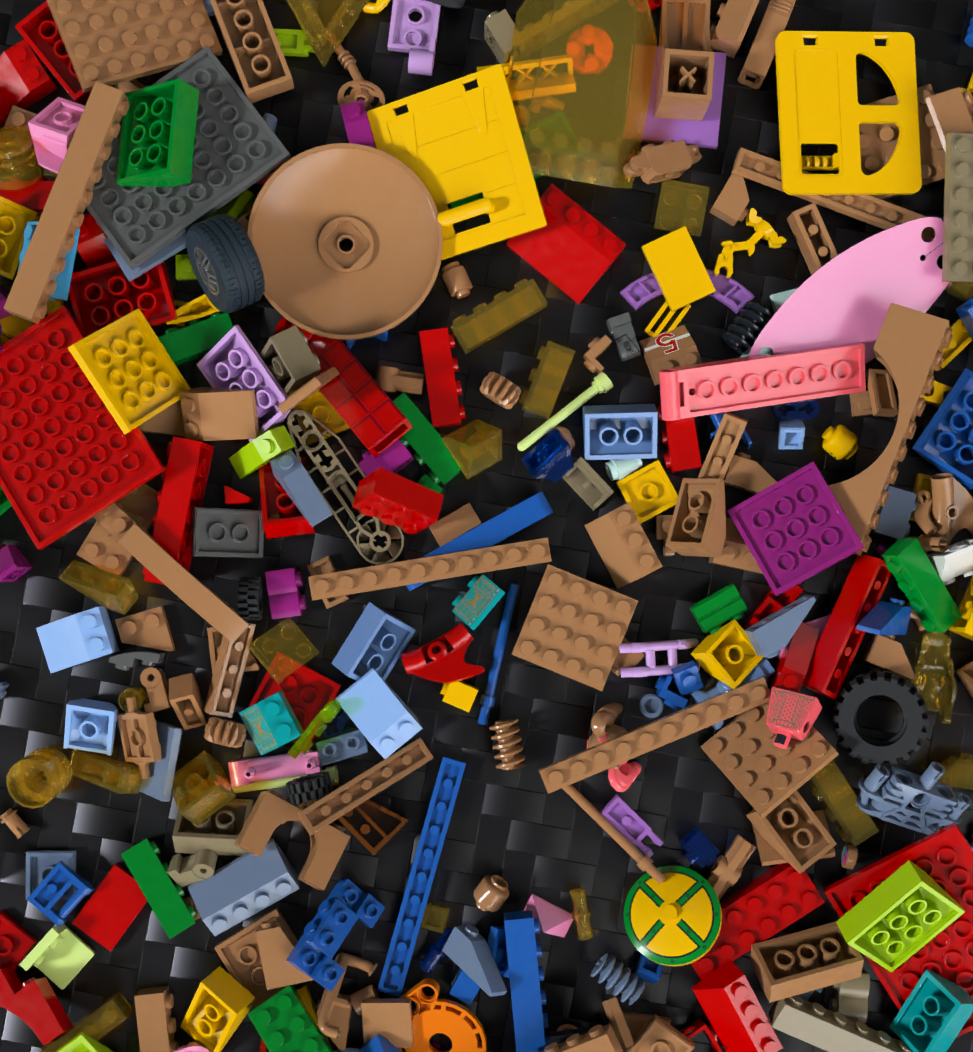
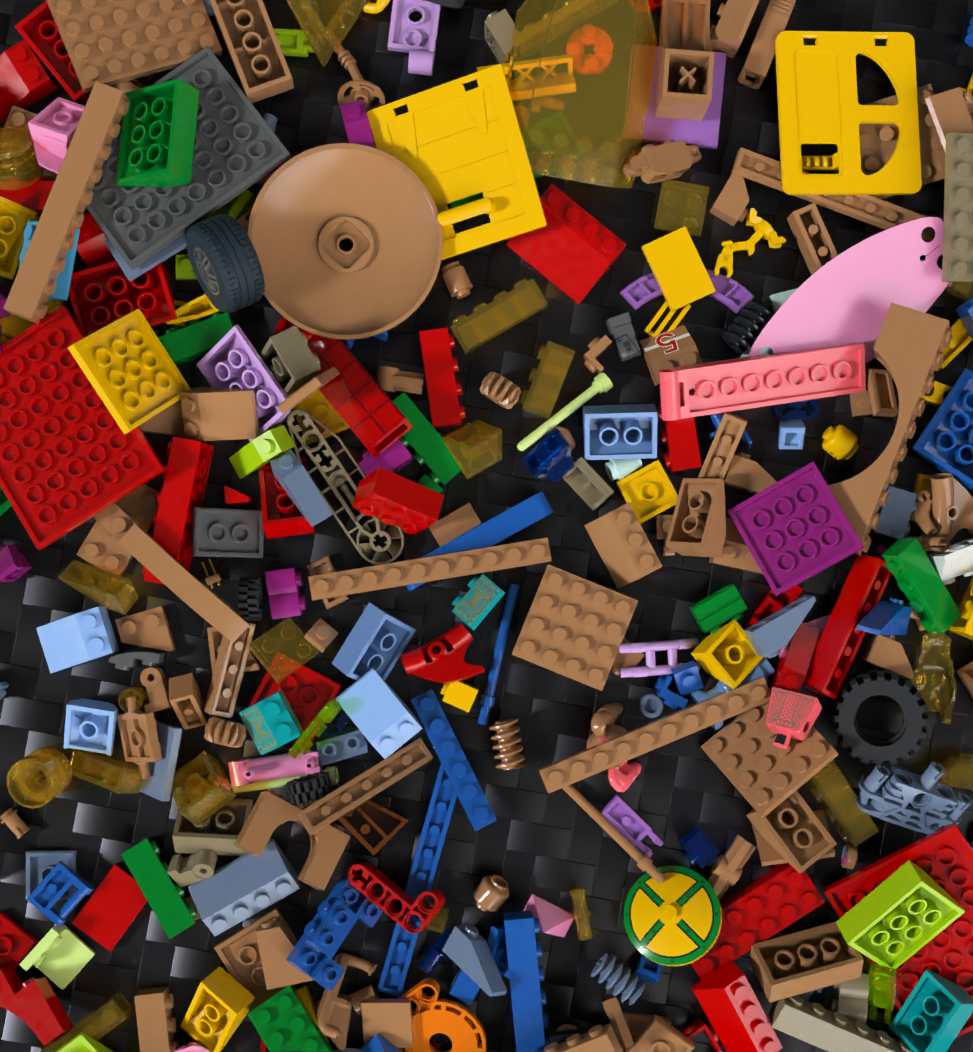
(212, 579): none -> piece
(321, 635): none -> medium nougat plate
(392, 892): none -> red beam
(453, 760): none -> blue plate
(882, 991): none -> clear neon green hinge

